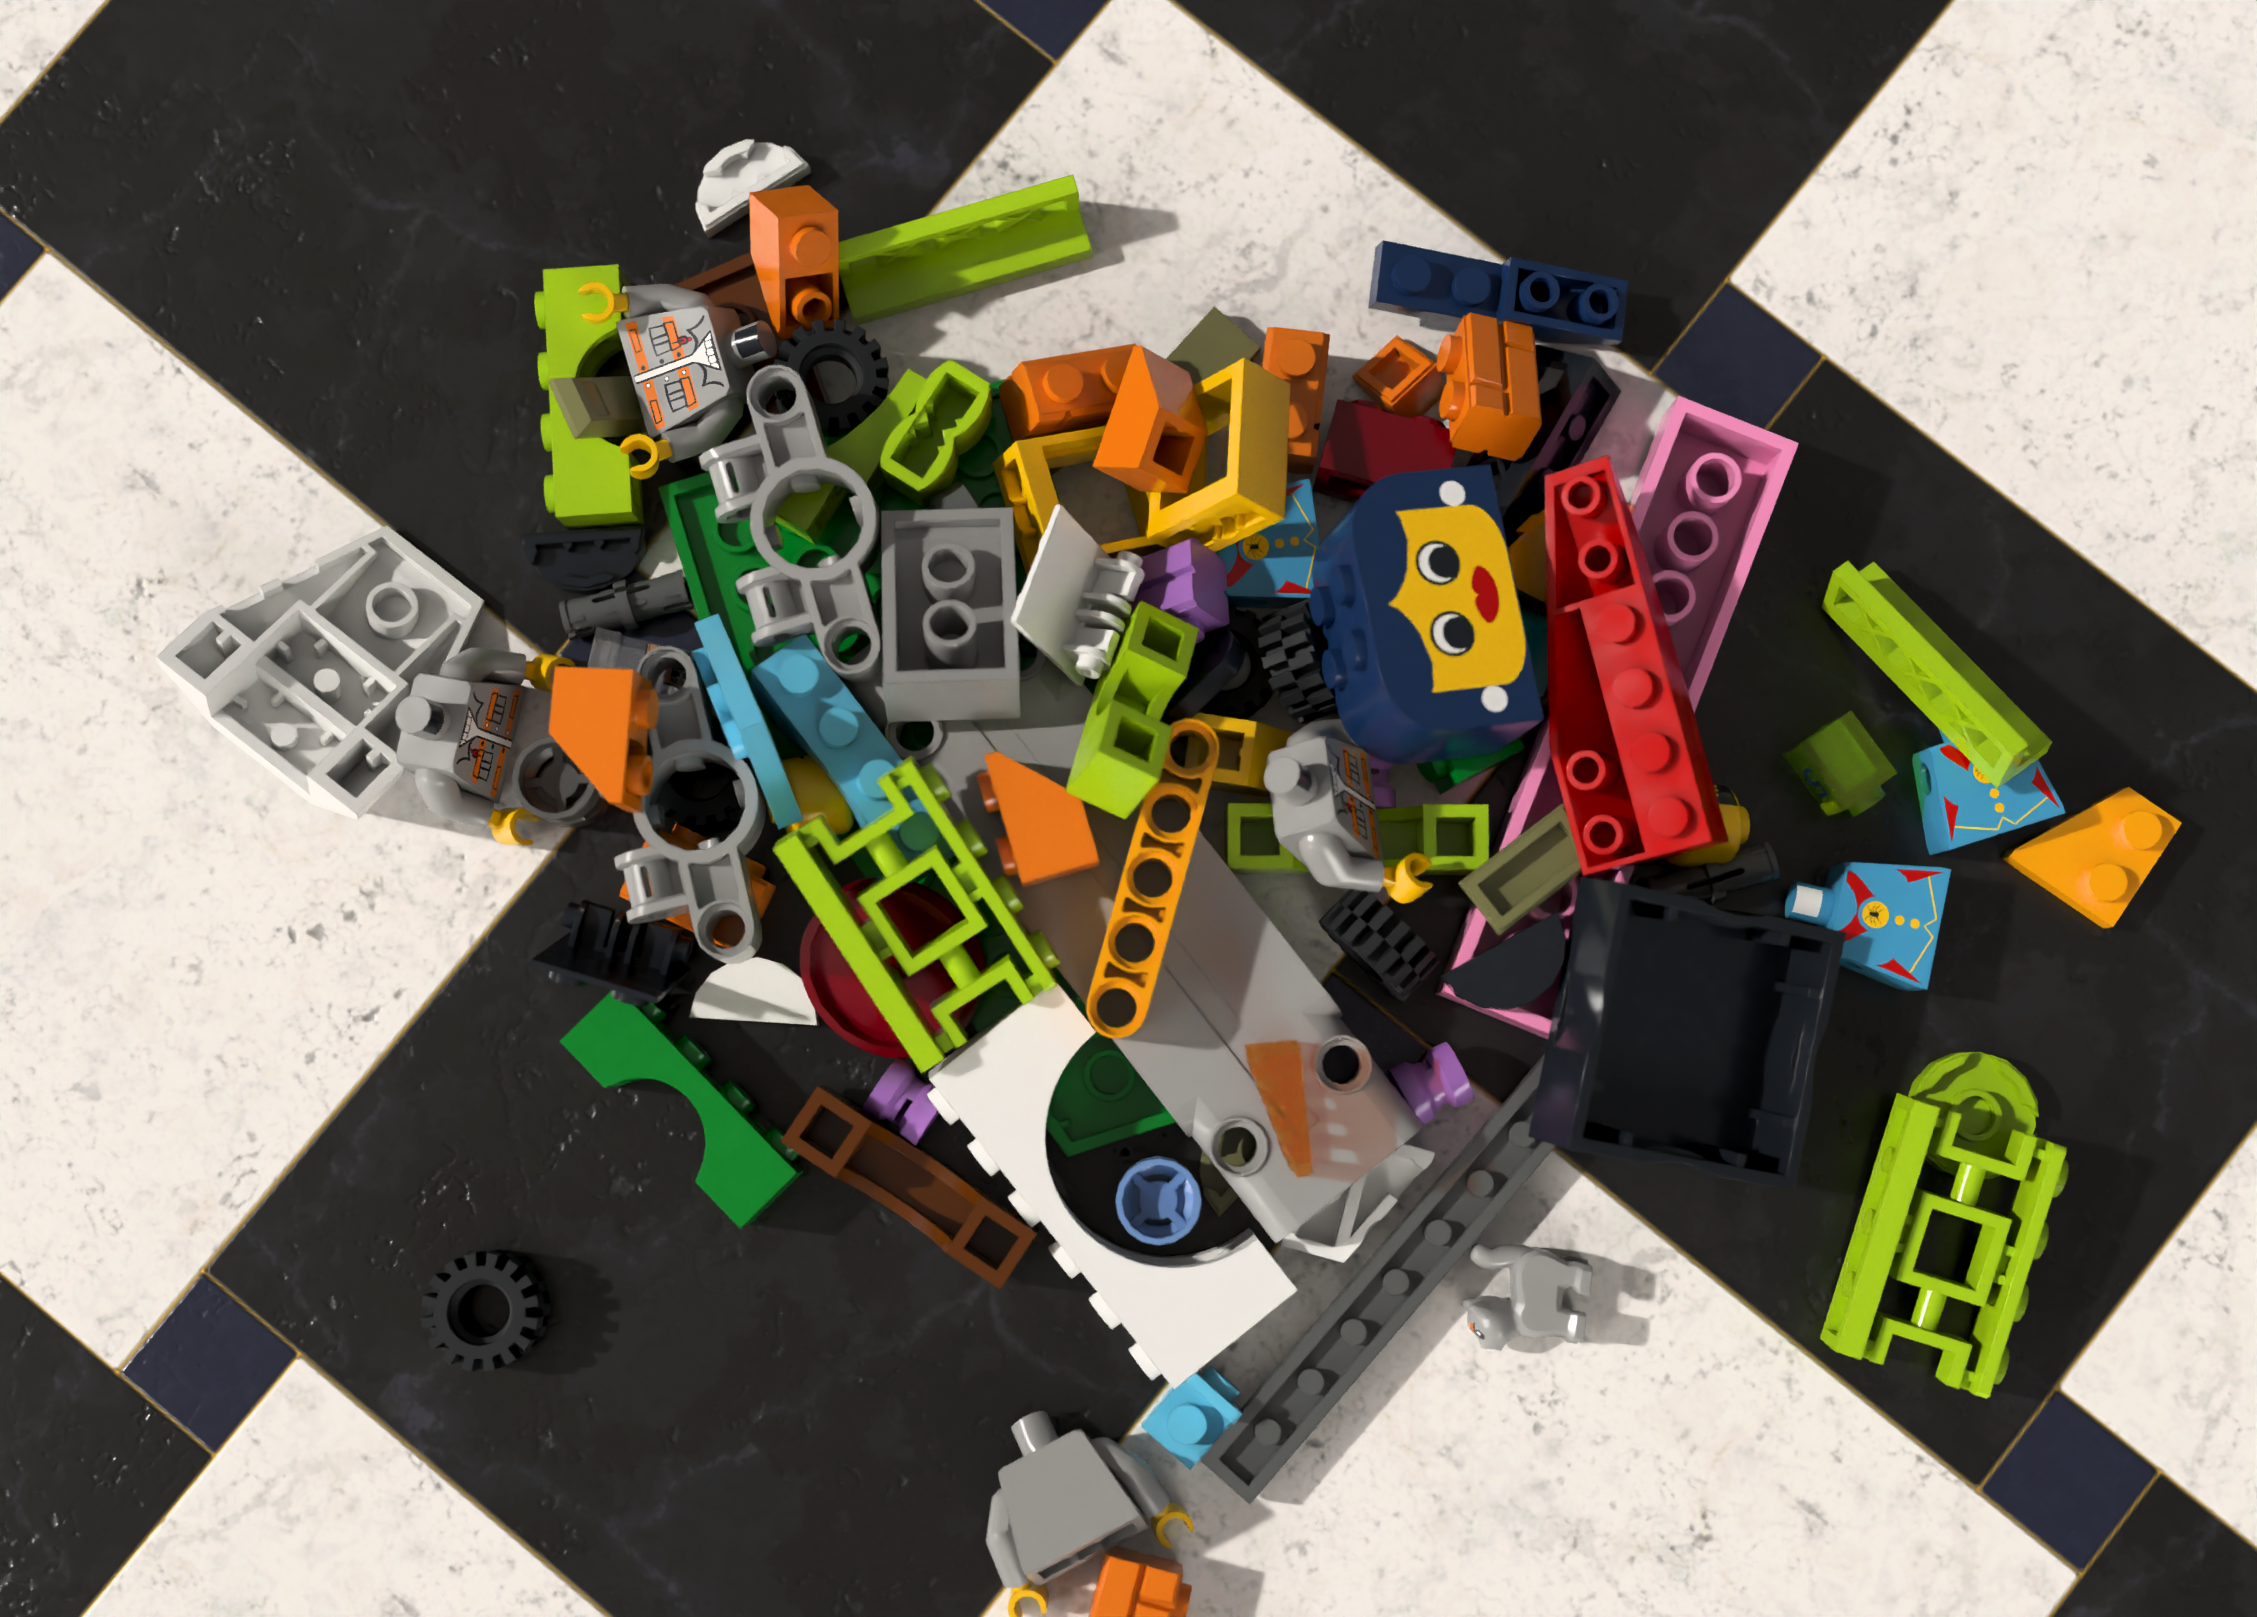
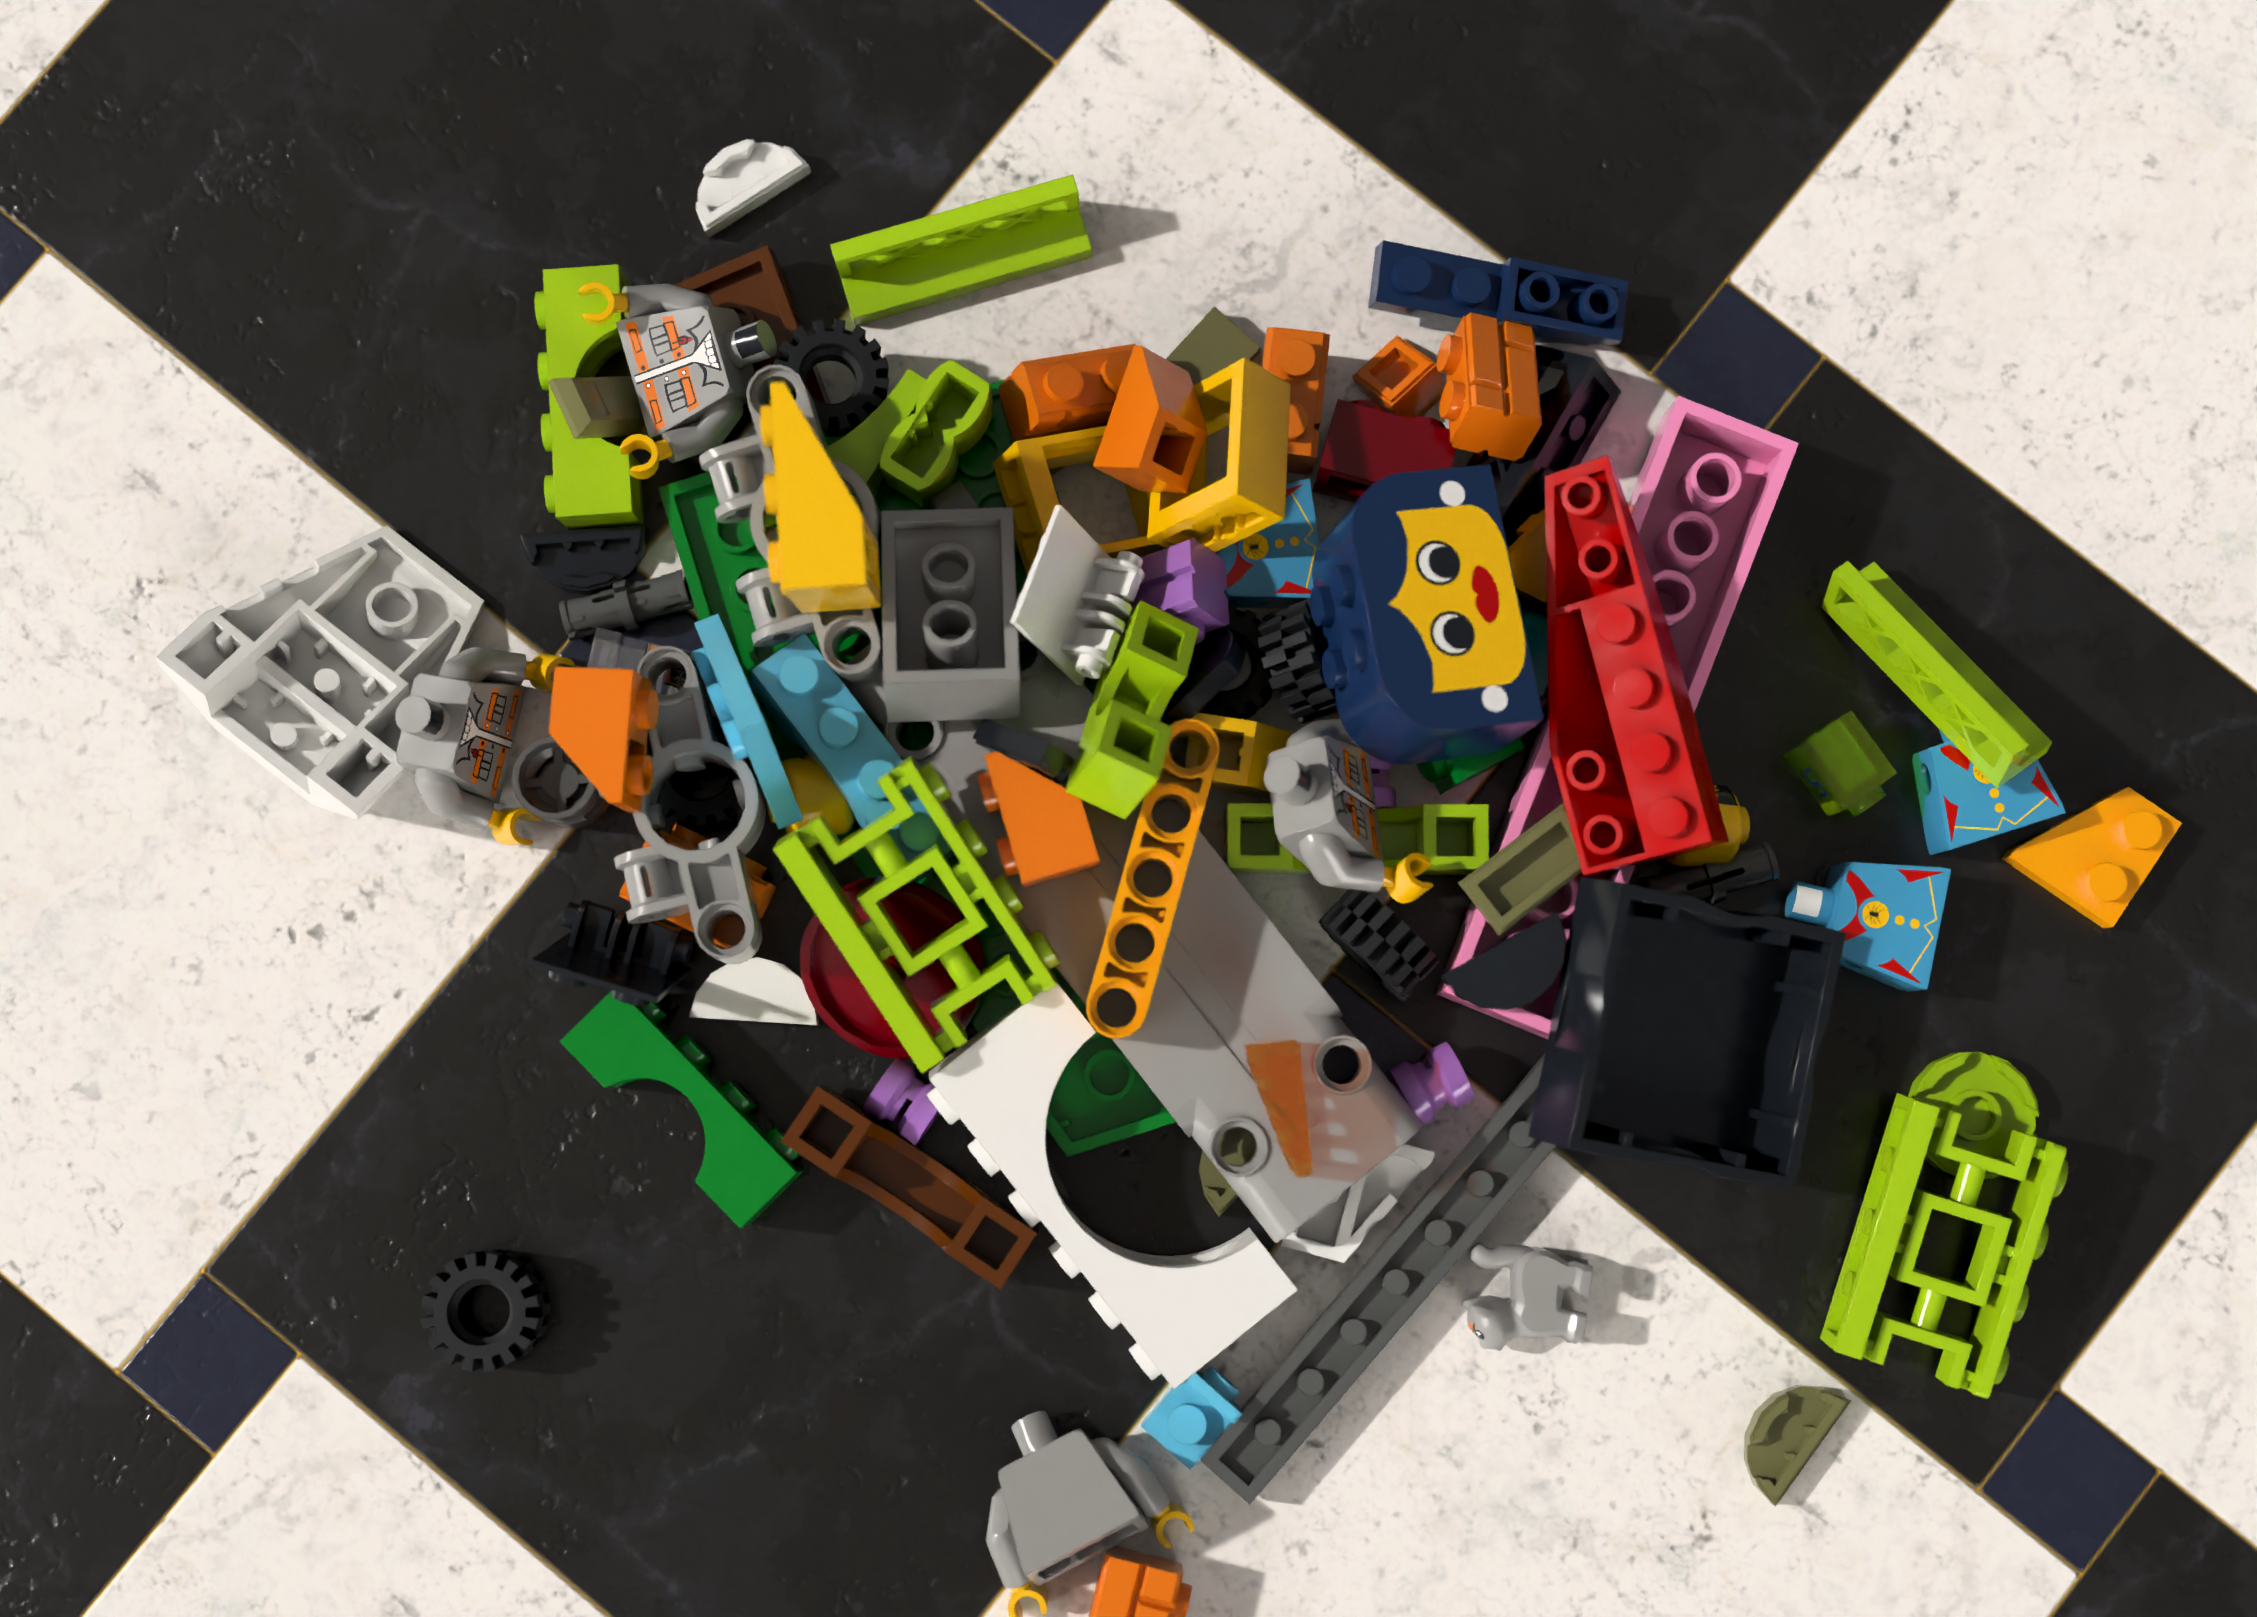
(796, 256): orange slope -> none
(824, 544): none -> yellow slope
(1037, 753): none -> black tile
(1158, 1200): medium blue wheel -> none
(1787, 1434): none -> olive tile

